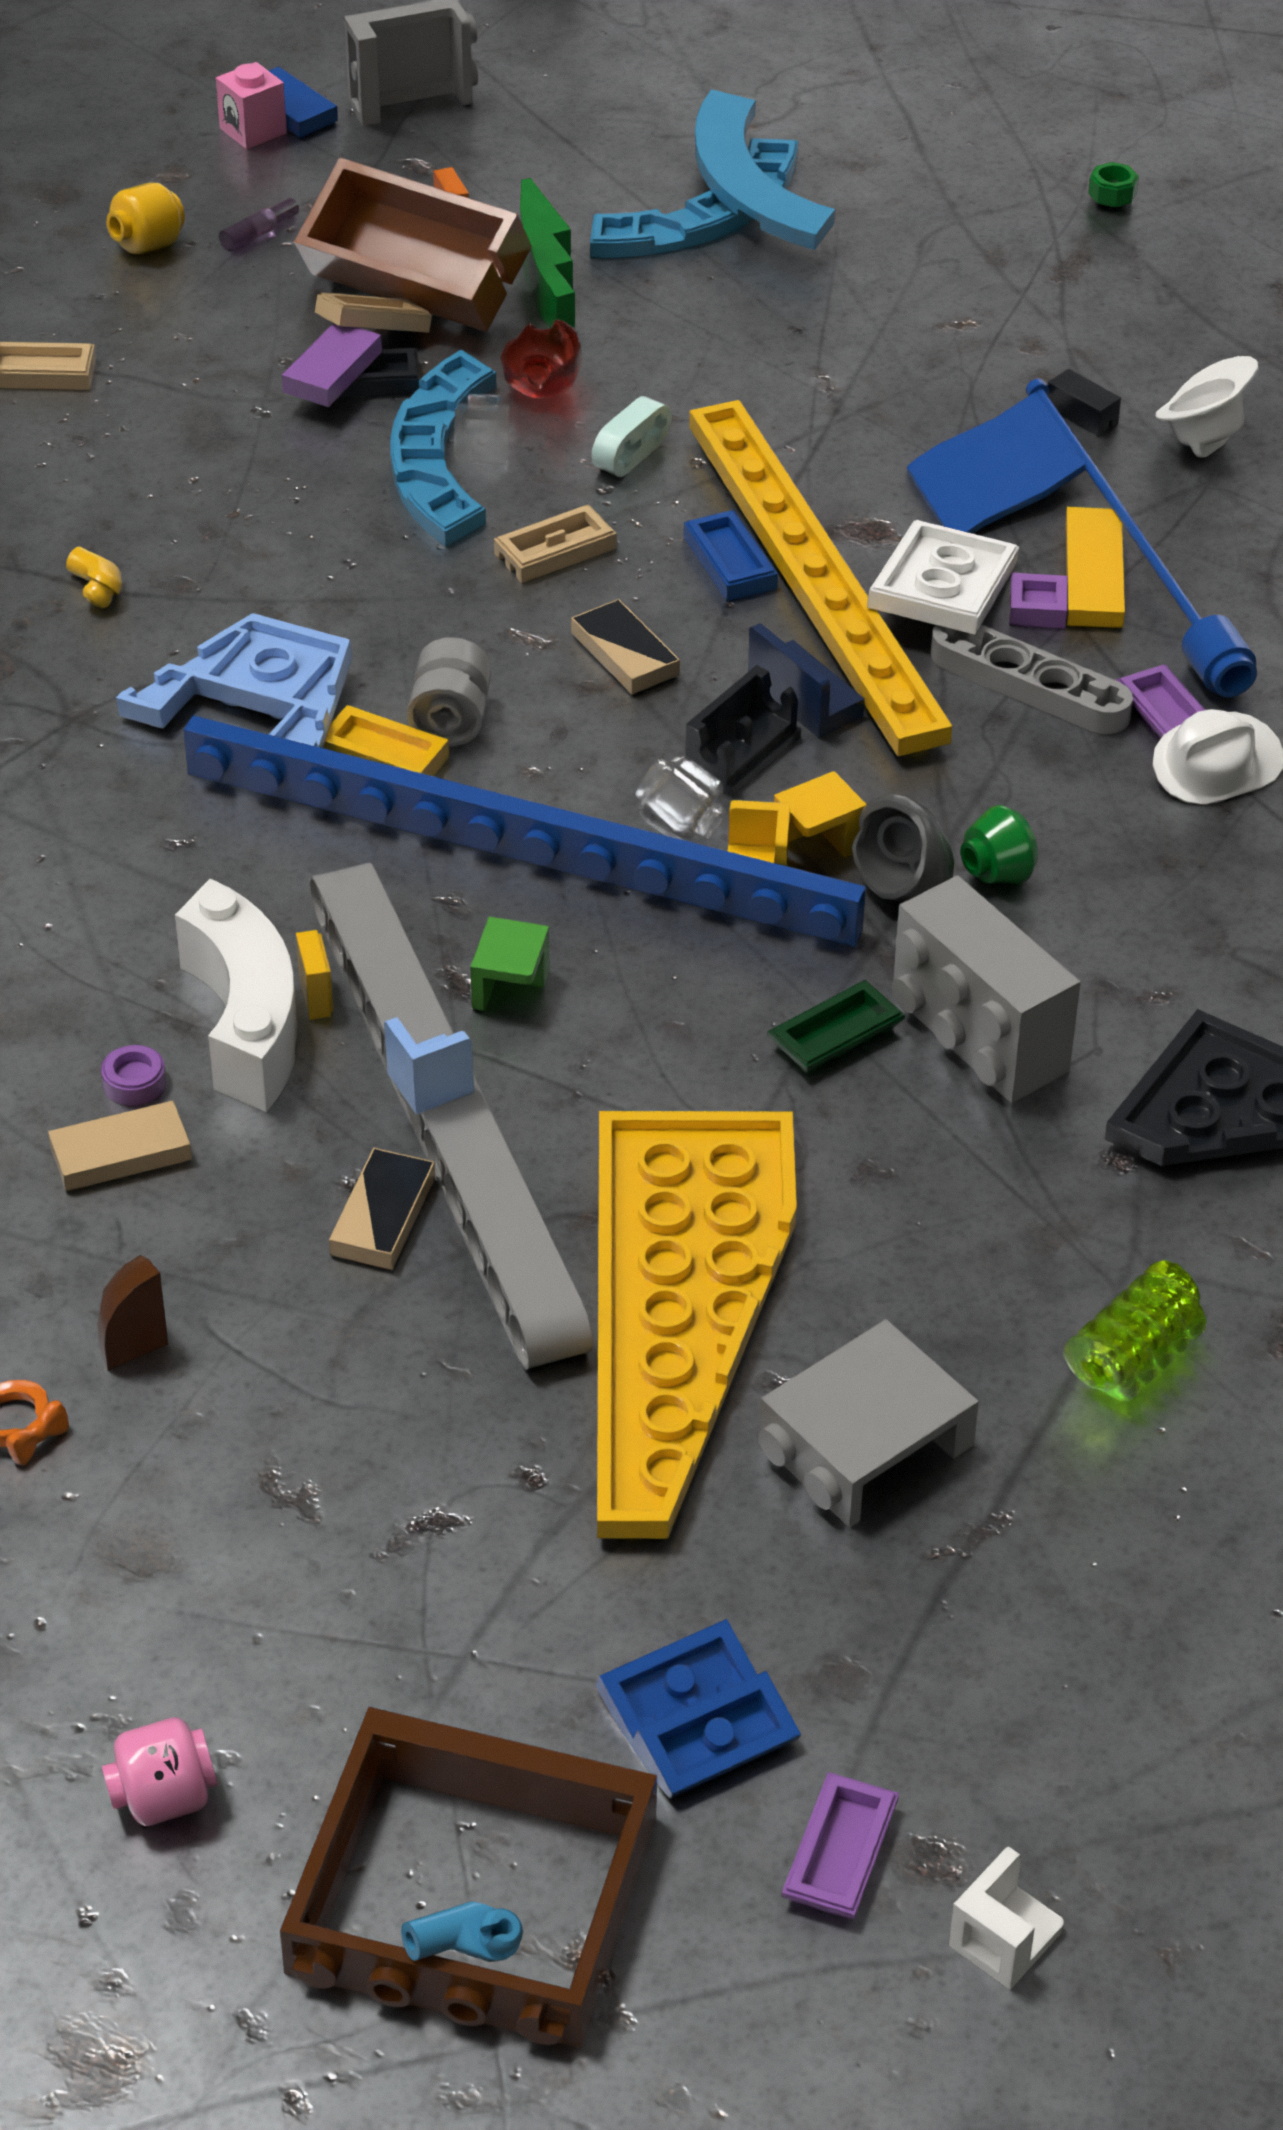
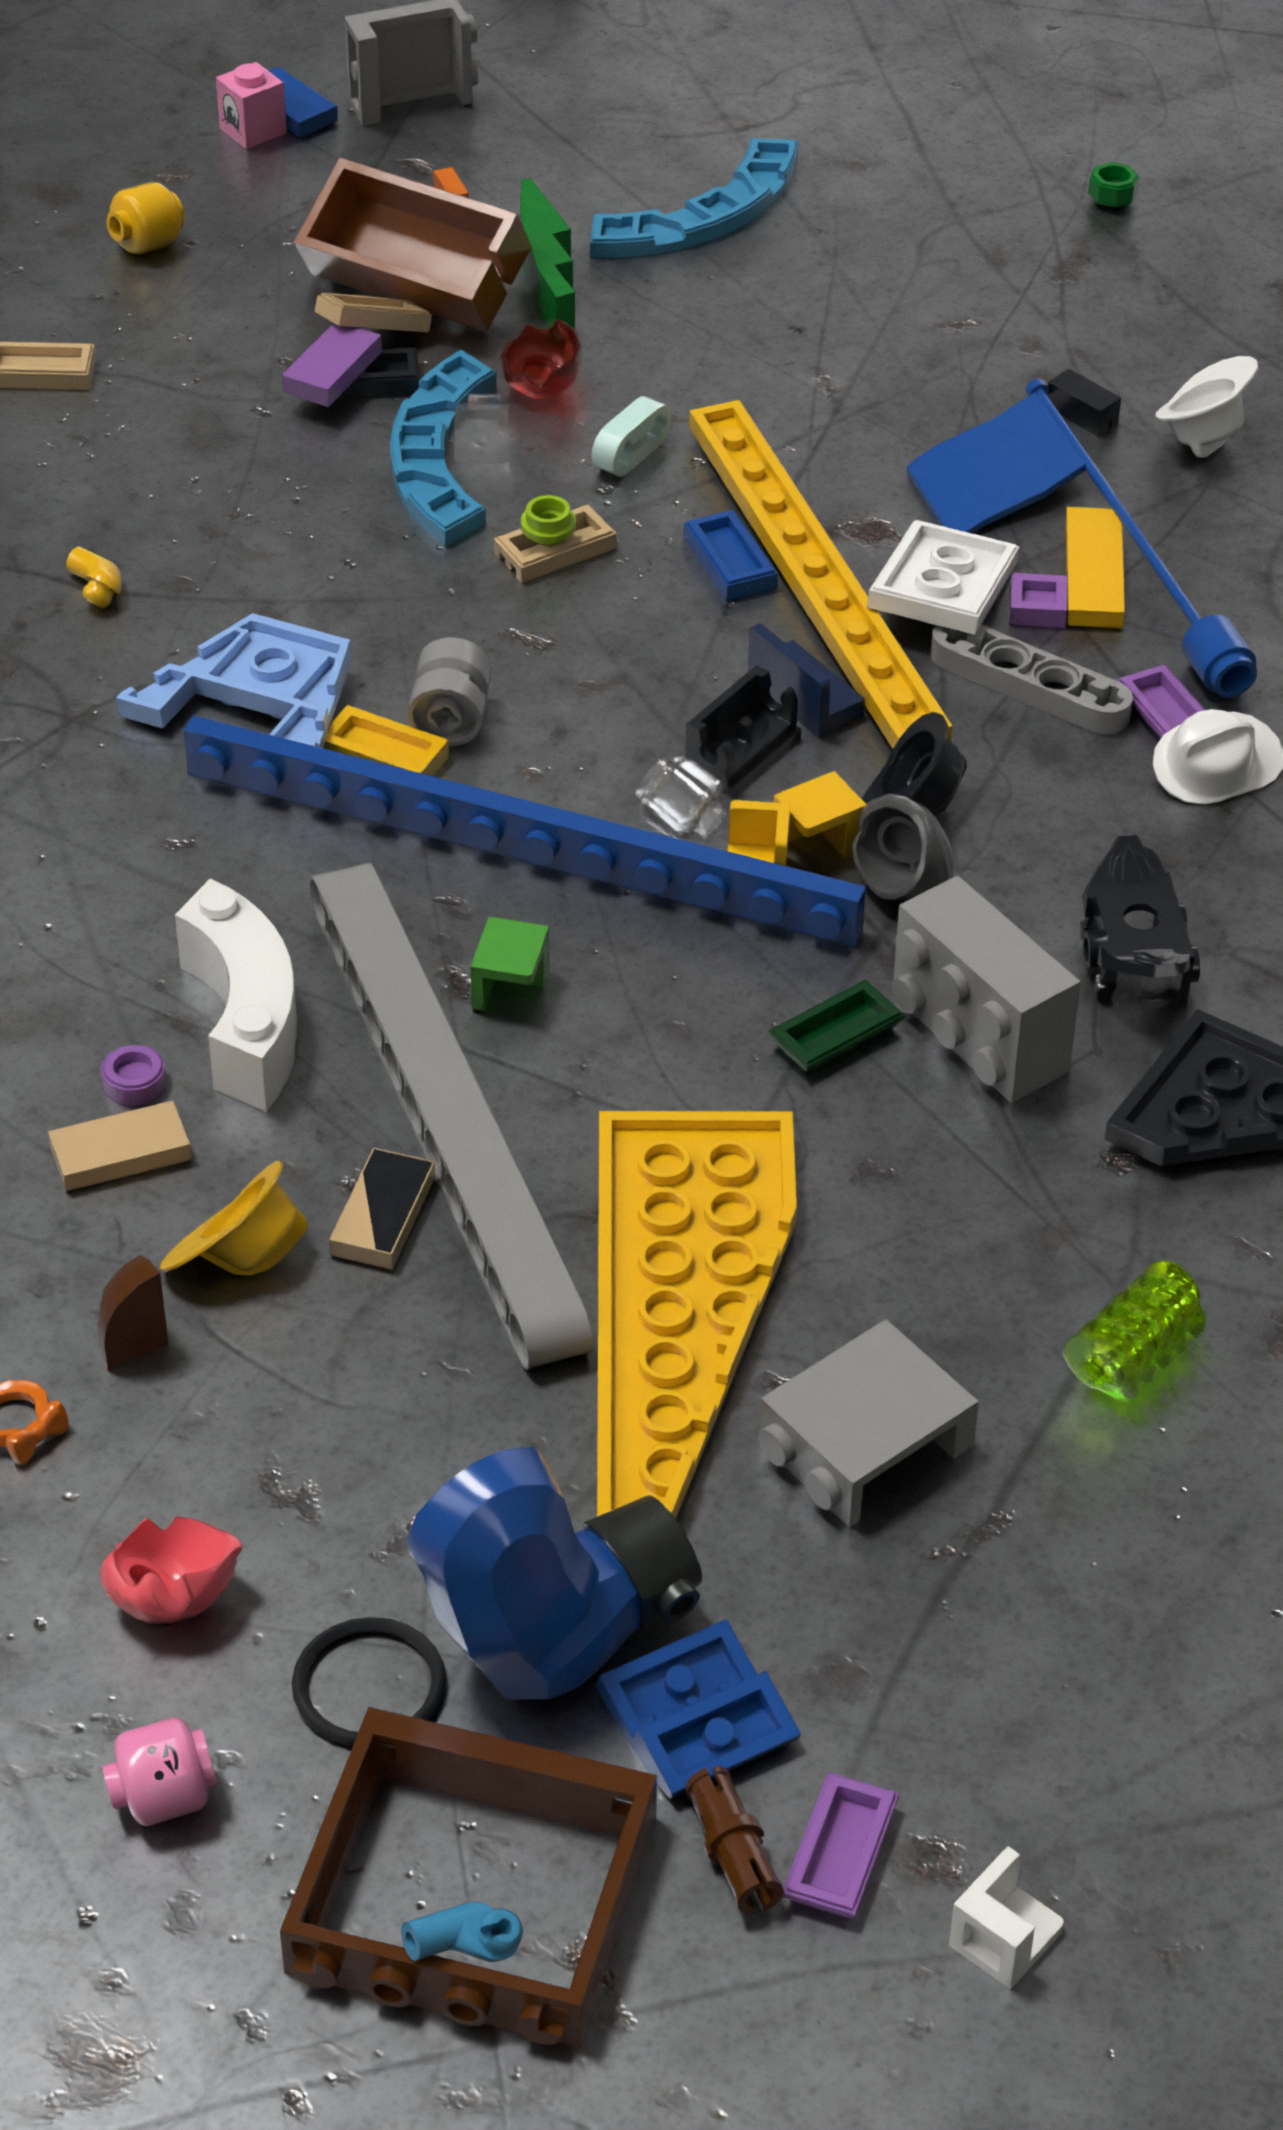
(170, 1571): none -> coral hair
(248, 1232): none -> yellow piece
(256, 225): clear purple pin -> none
(314, 974): yellow tile -> none
(360, 1625): none -> black tyre
(430, 1070): light blue panel -> none
(530, 1593): none -> blue piece
(548, 520): none -> lime plate
(625, 646): tile -> none
(734, 1840): none -> reddish brown pin
(742, 184): dark azure tile -> none
(922, 766): none -> black piece
(1000, 847): green cone -> none
(1126, 882): none -> black piece

